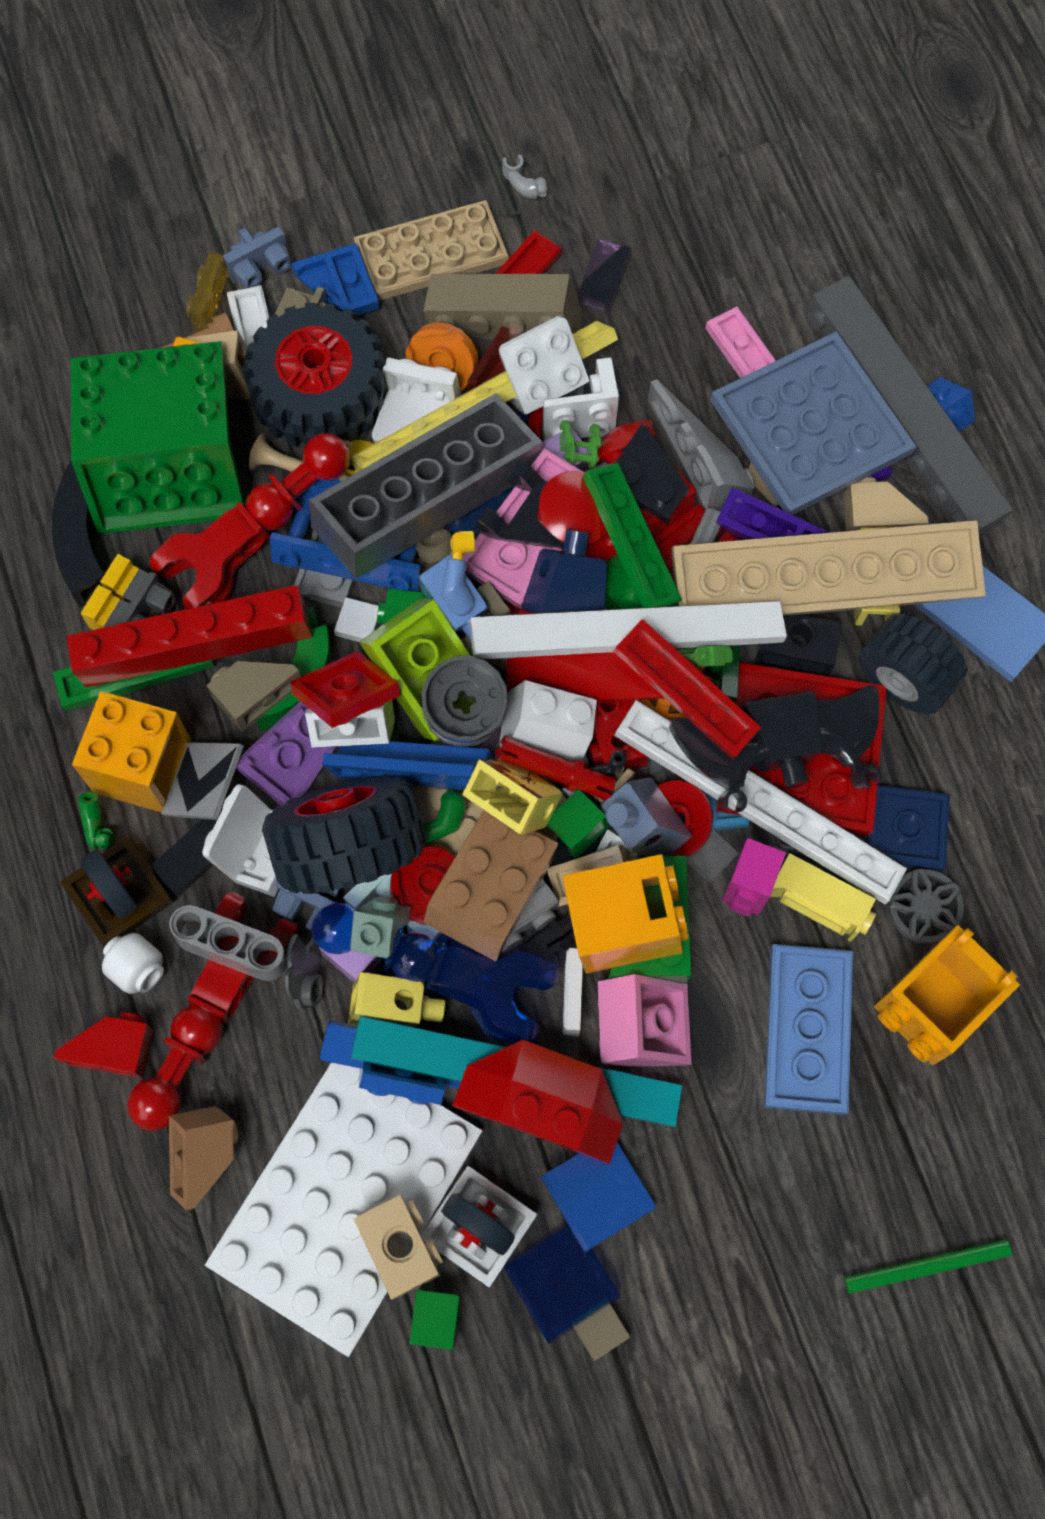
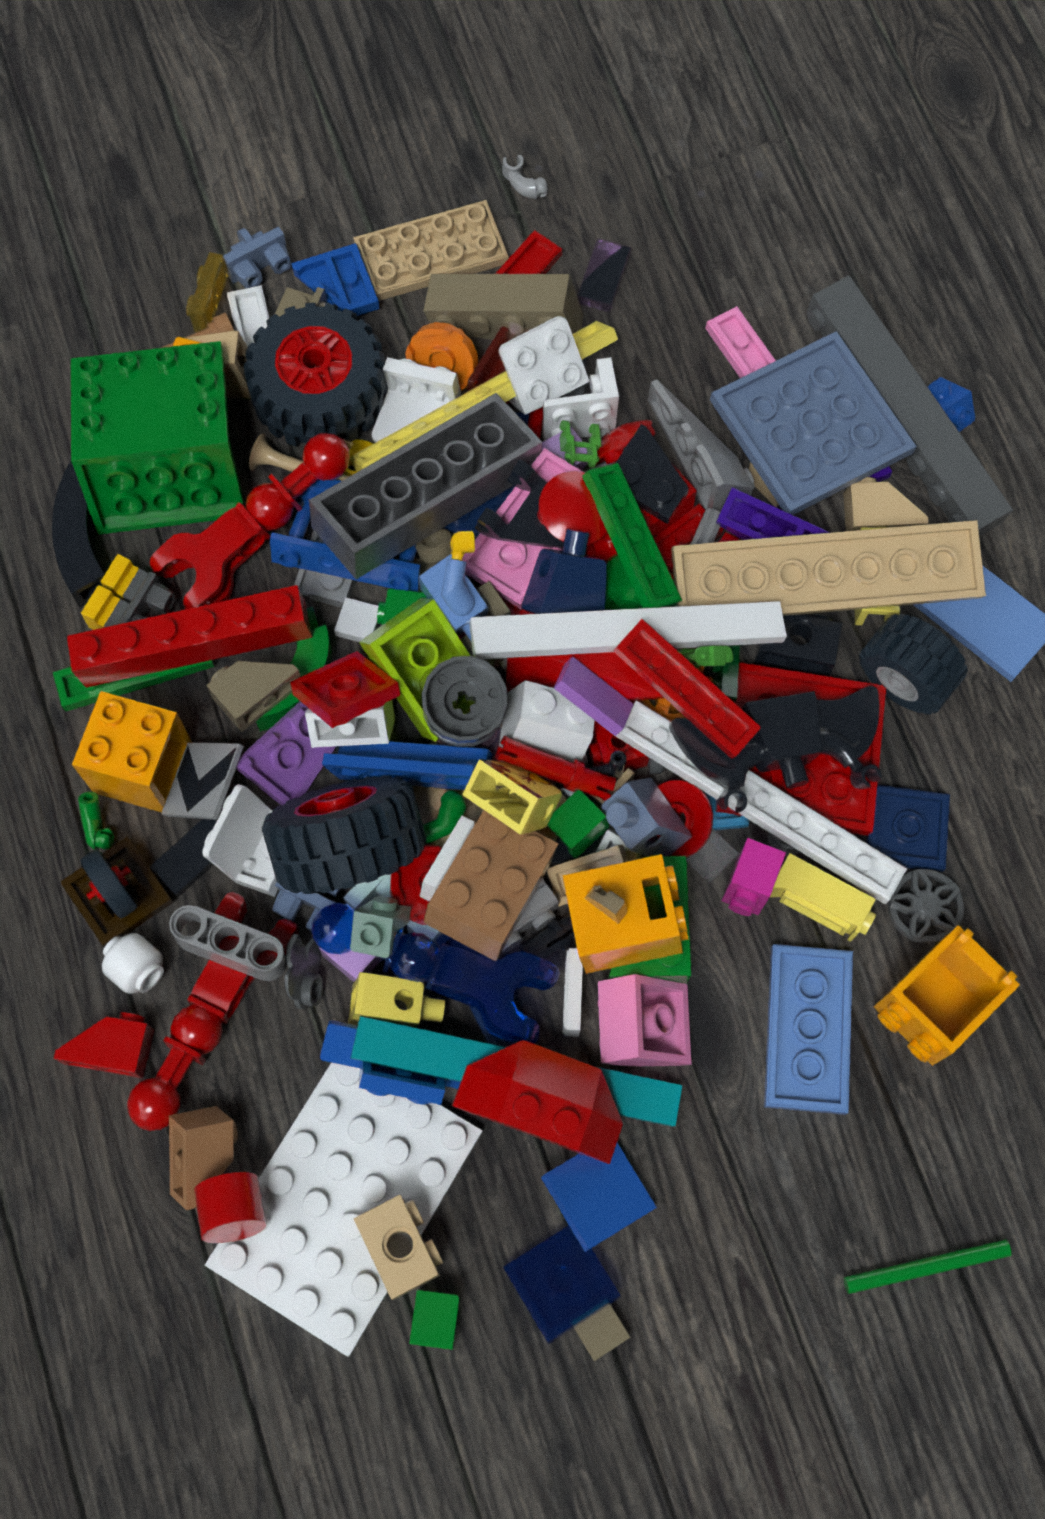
(229, 1207): none -> red piece
(446, 857): none -> white tile
(478, 1226): white plate -> none
(593, 696): none -> medium lavender tile
(608, 903): none -> dark tan tile

